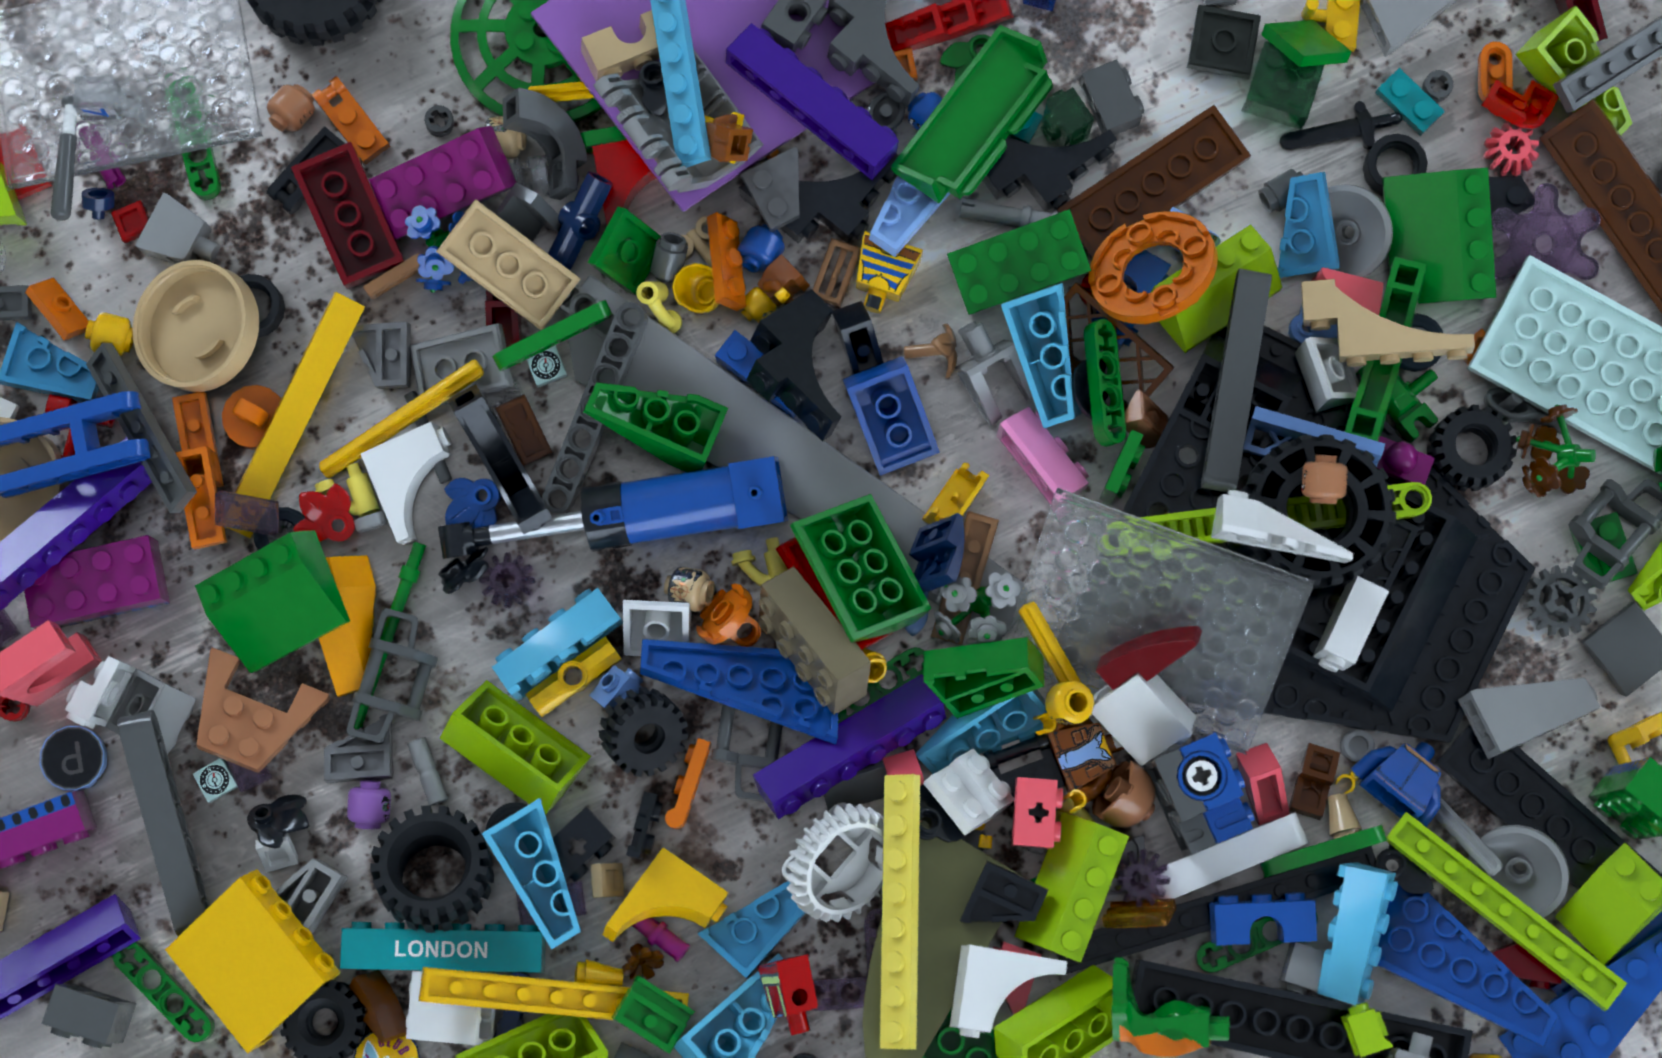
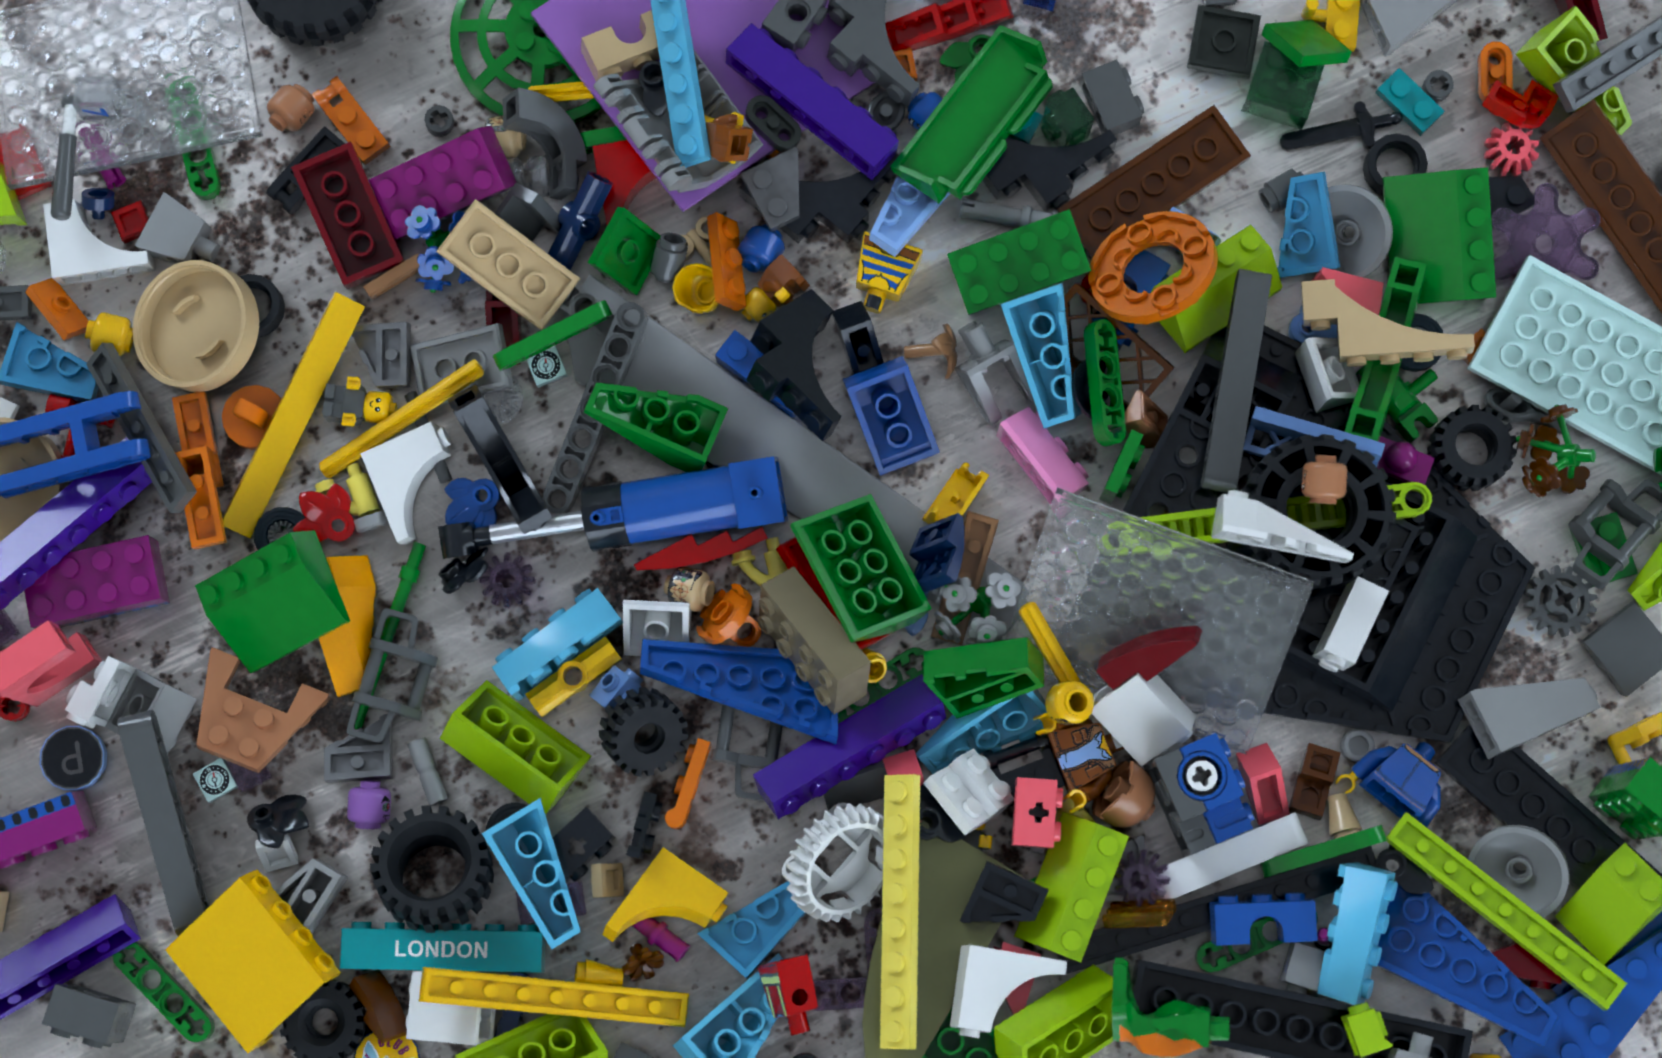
(81, 257): none -> white arch
(246, 513): plate -> none
(353, 405): none -> piece
(523, 429): reddish brown plate -> none
(653, 1014): green plate -> none
(654, 294): light yellow plant -> none
(688, 552): none -> red slope
(775, 123): none -> pearl dark grey plate
(845, 247): medium nougat tile -> none
(1322, 939): none -> piece
(1468, 839): light grey axle -> none

